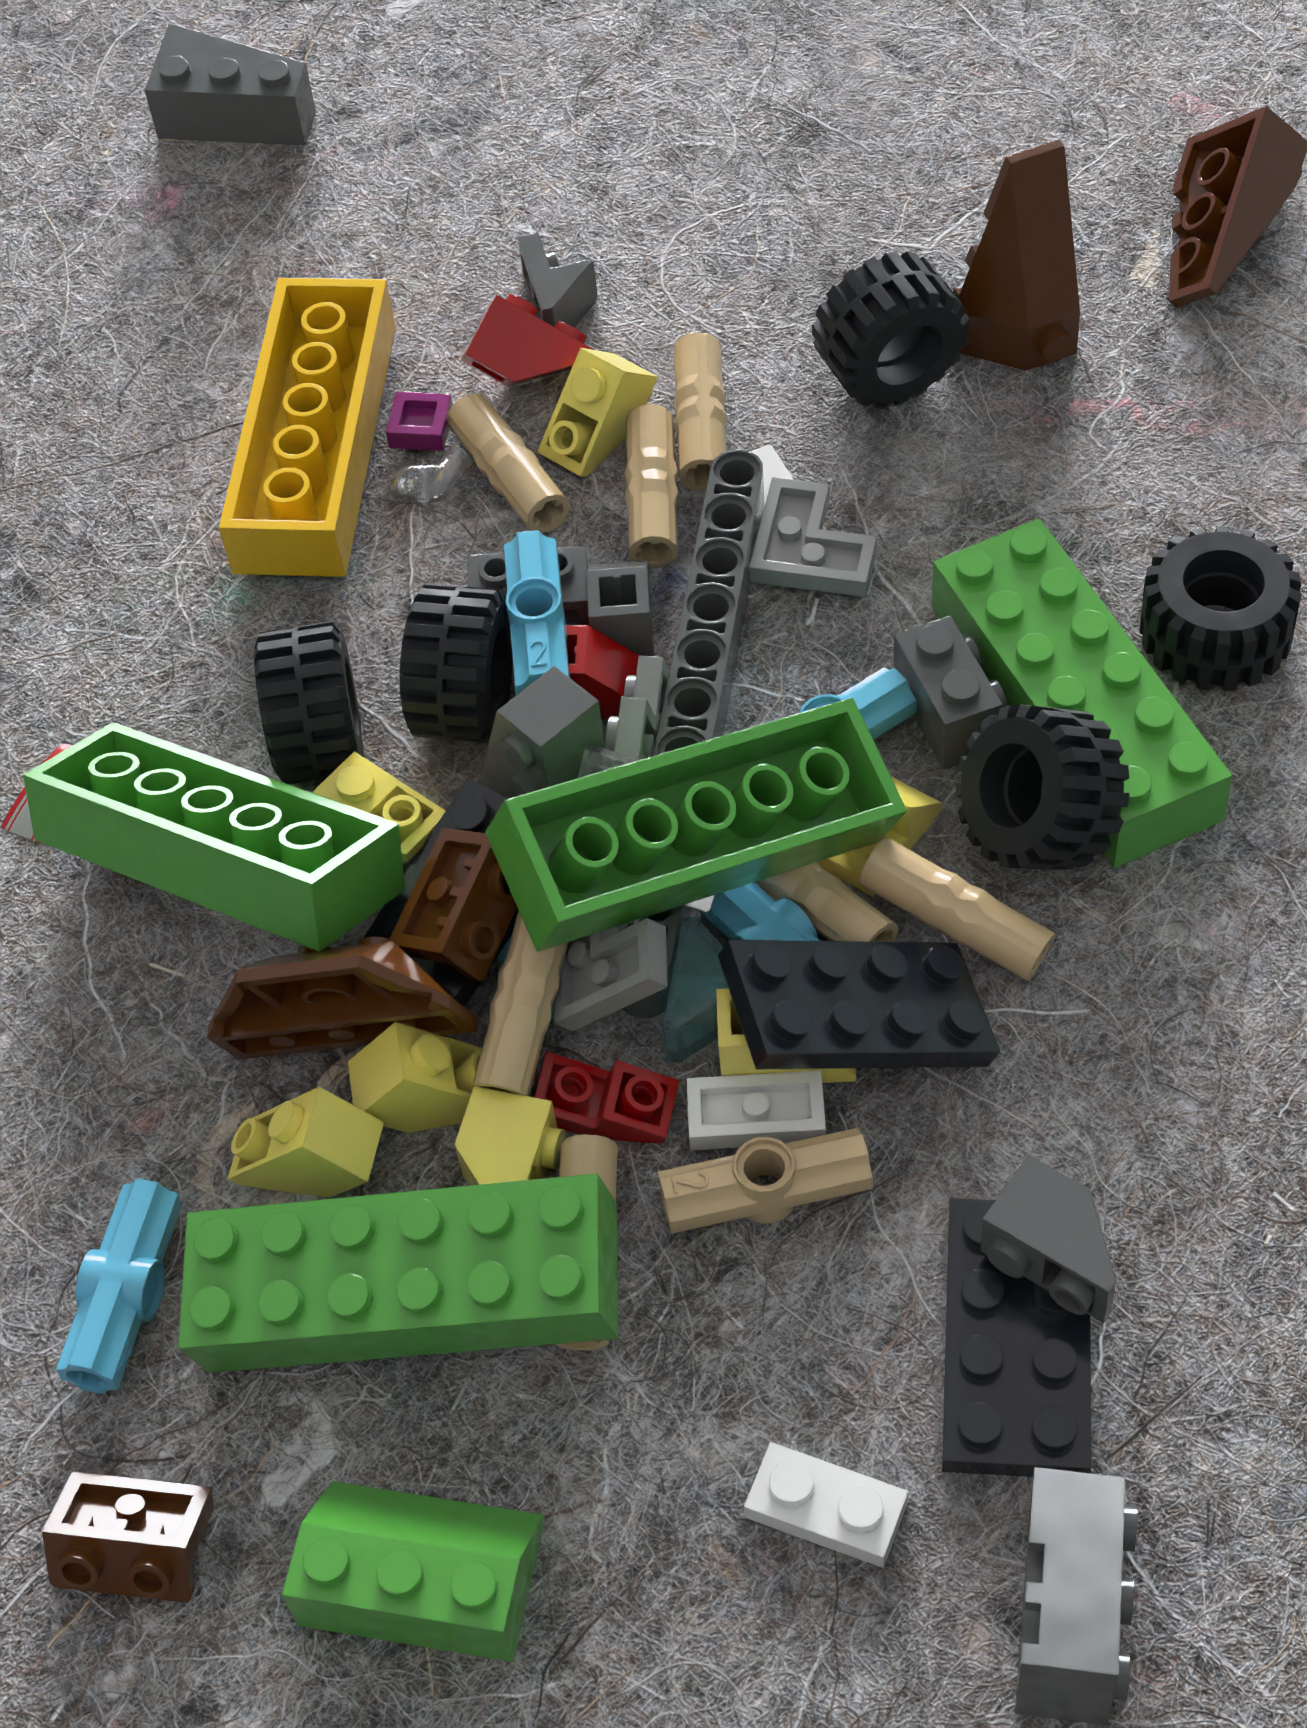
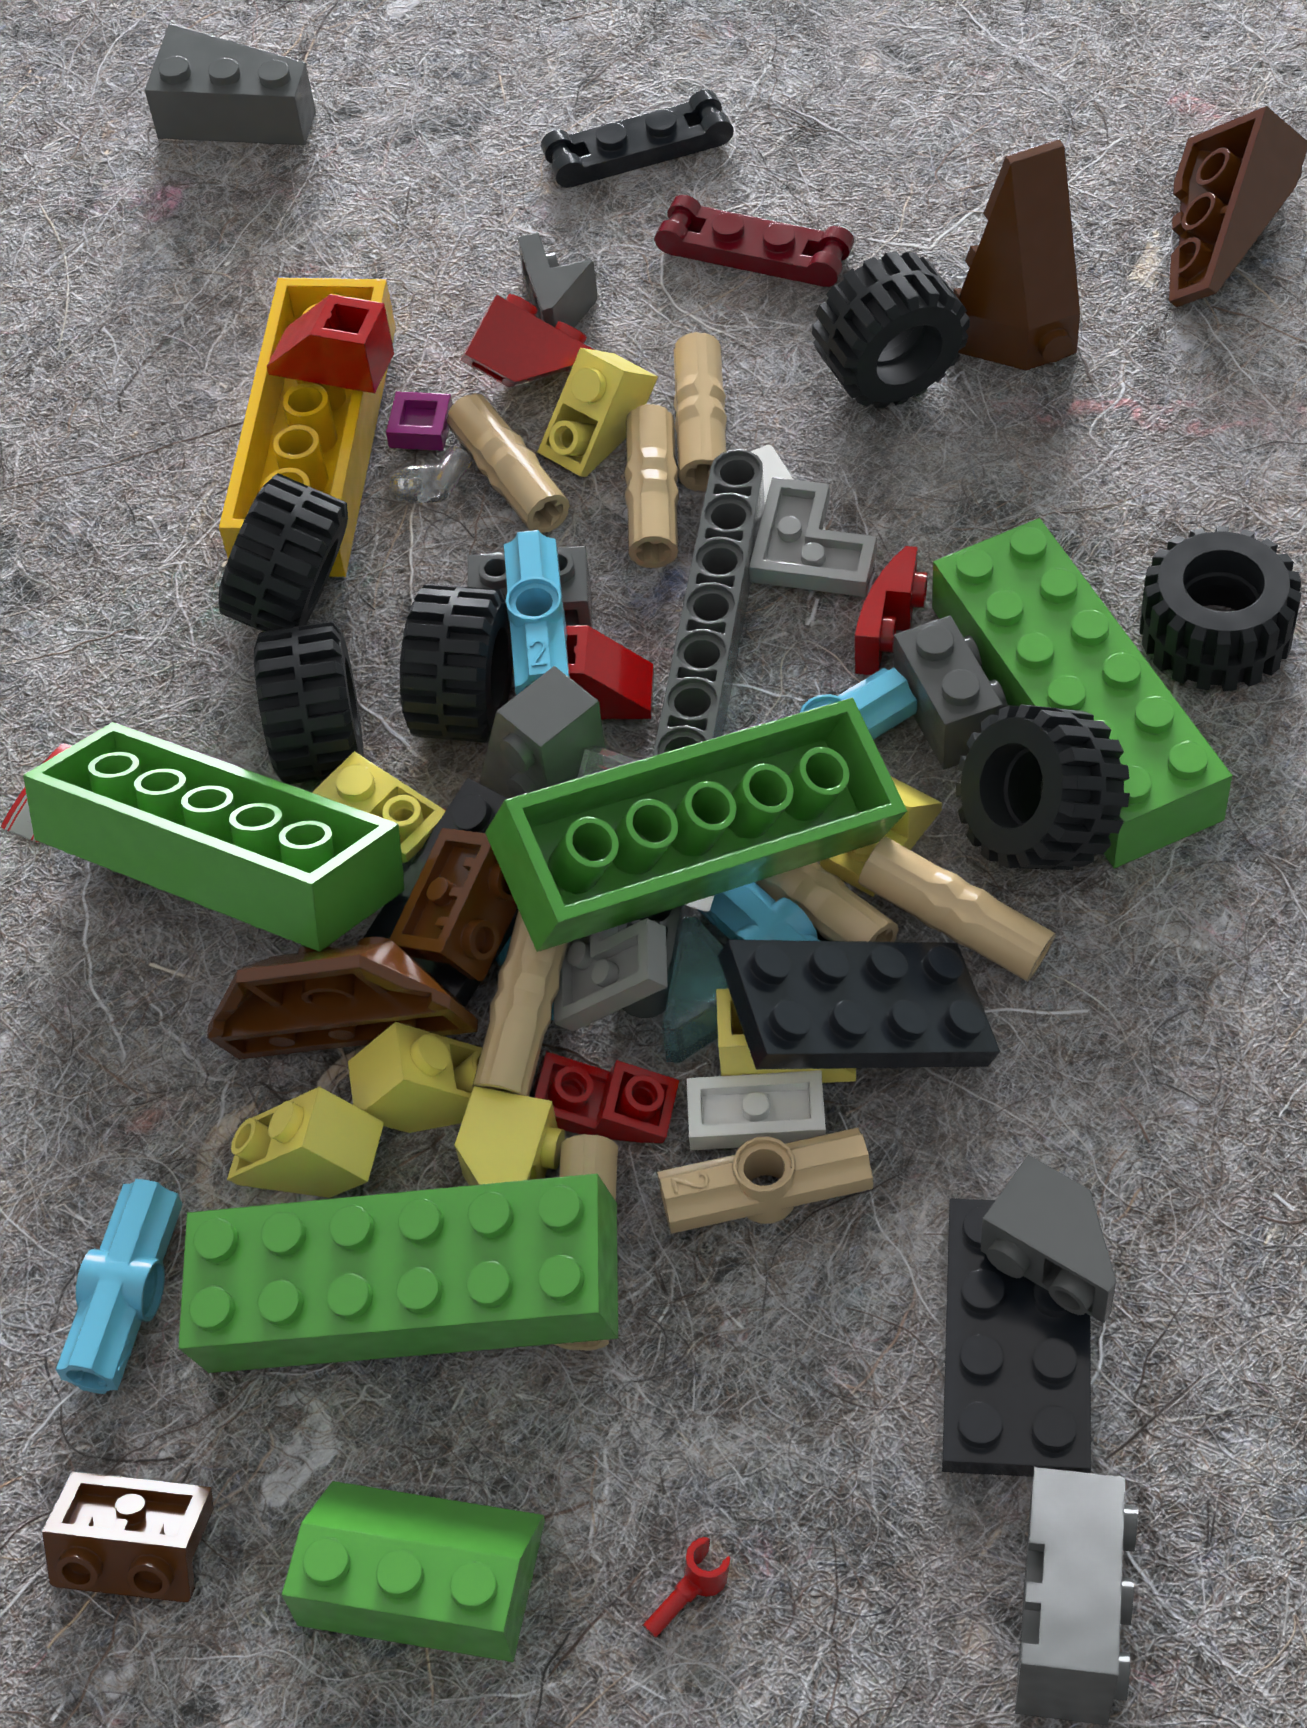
(282, 555): none -> black tyre
(337, 345): none -> red slope
(622, 603): dark grey slope -> none
(637, 141): none -> black plate
(640, 710): light grey plate -> none
(692, 1584): none -> red hand
(753, 243): none -> dark red plate
(826, 1504): white plate -> none
(888, 609): none -> red slope

